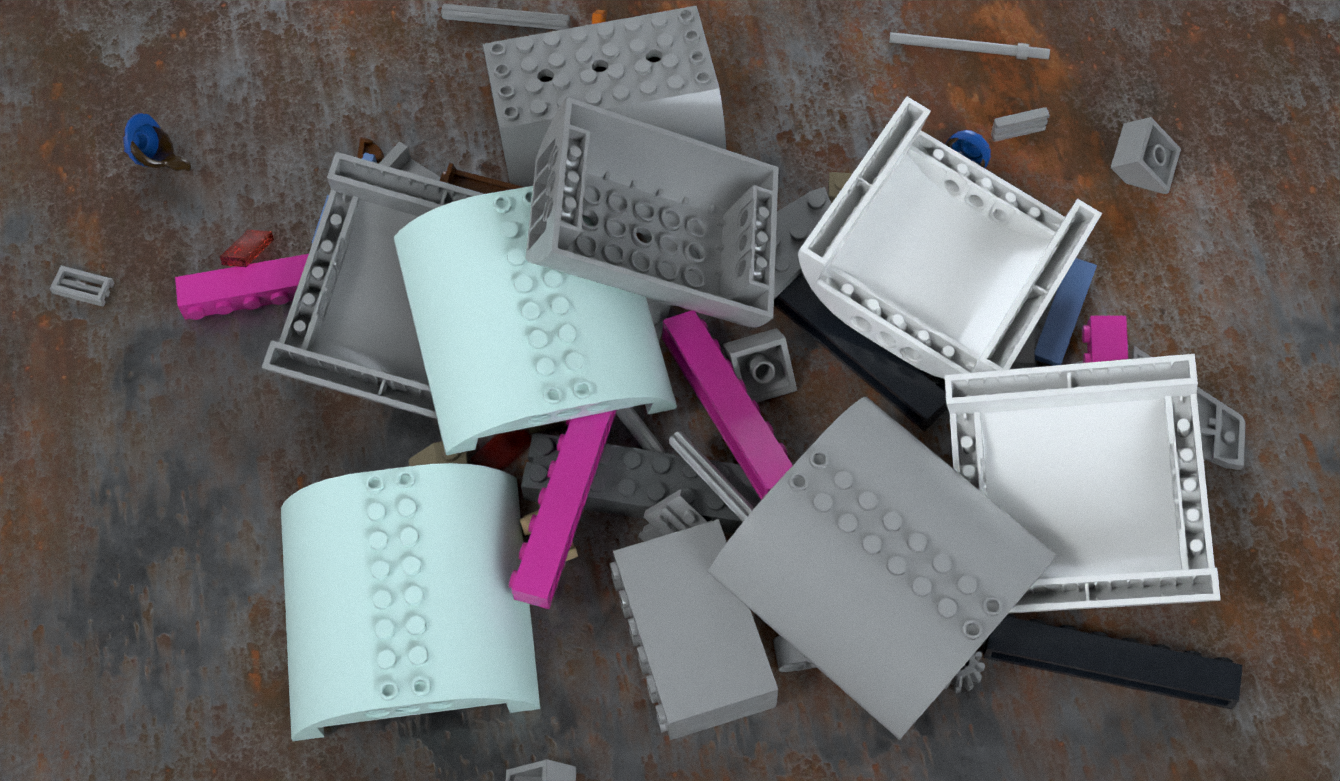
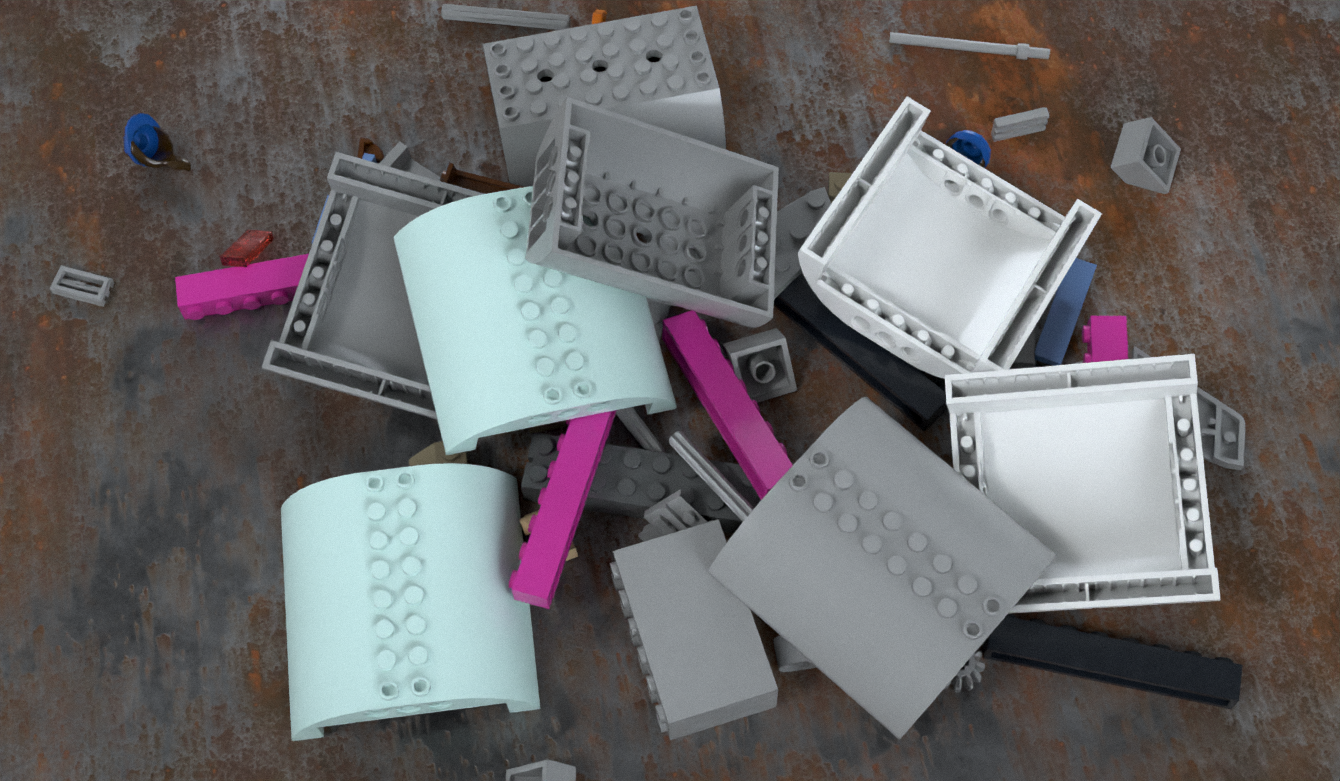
(502, 449): clear red tile -> none

